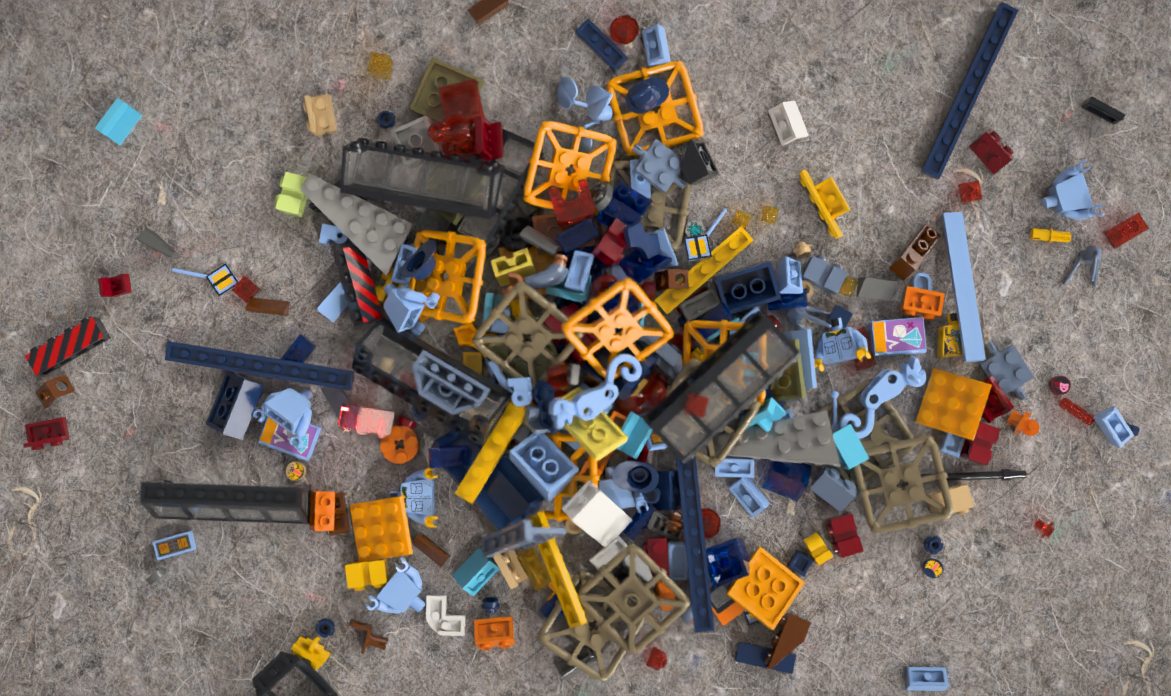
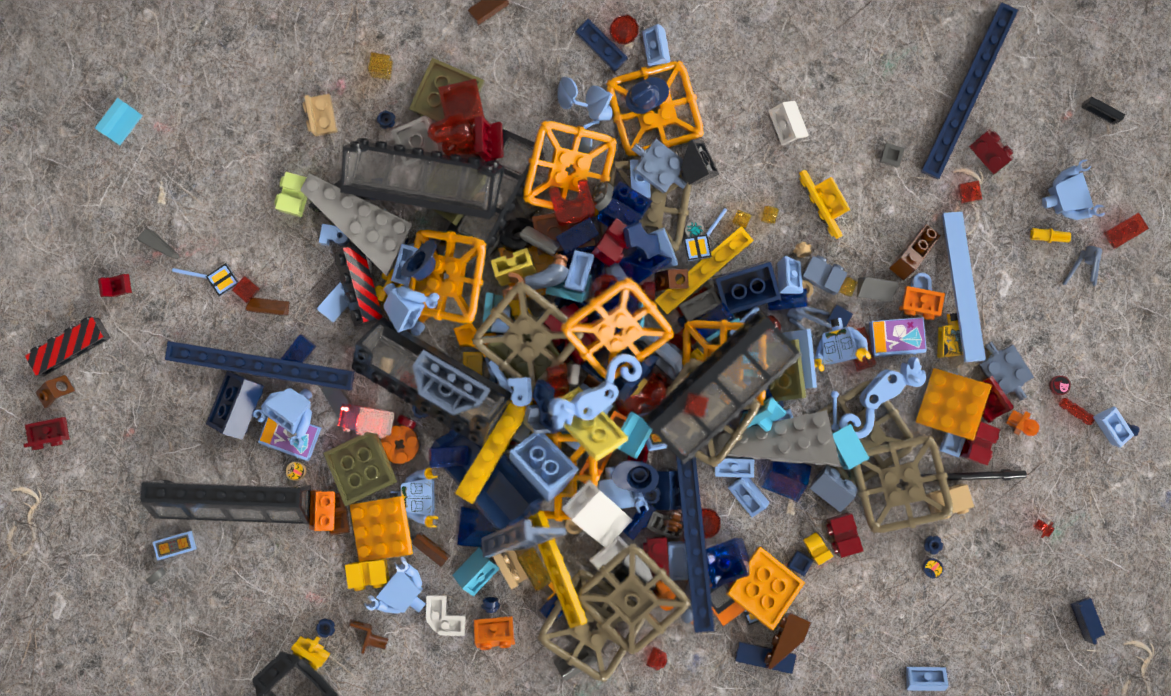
(360, 467): none -> olive plate
(473, 527): none -> clear blue slope
(892, 155): none -> dark grey plate
(1088, 620): none -> dark blue panel

